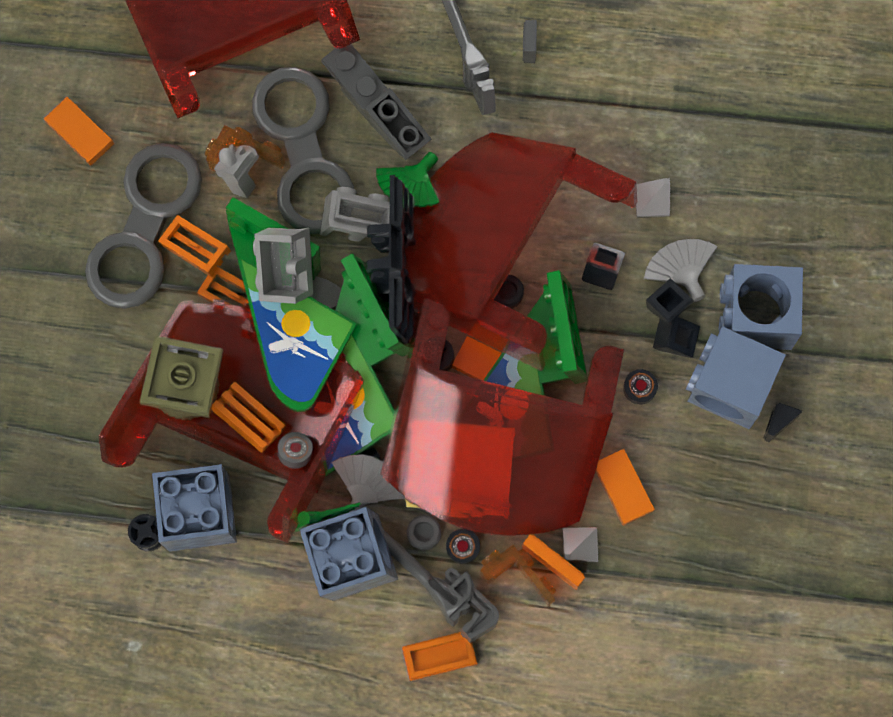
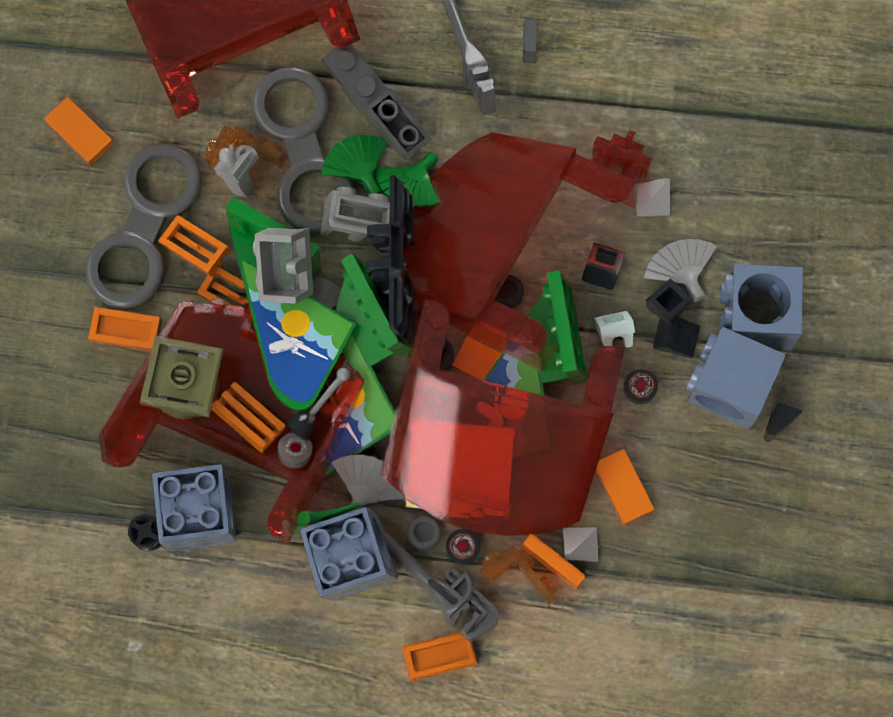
(124, 329): none -> orange tile
(303, 423): none -> hinge
(356, 160): none -> green hand
(614, 326): none -> light aqua tile
(623, 153): none -> clear red hips

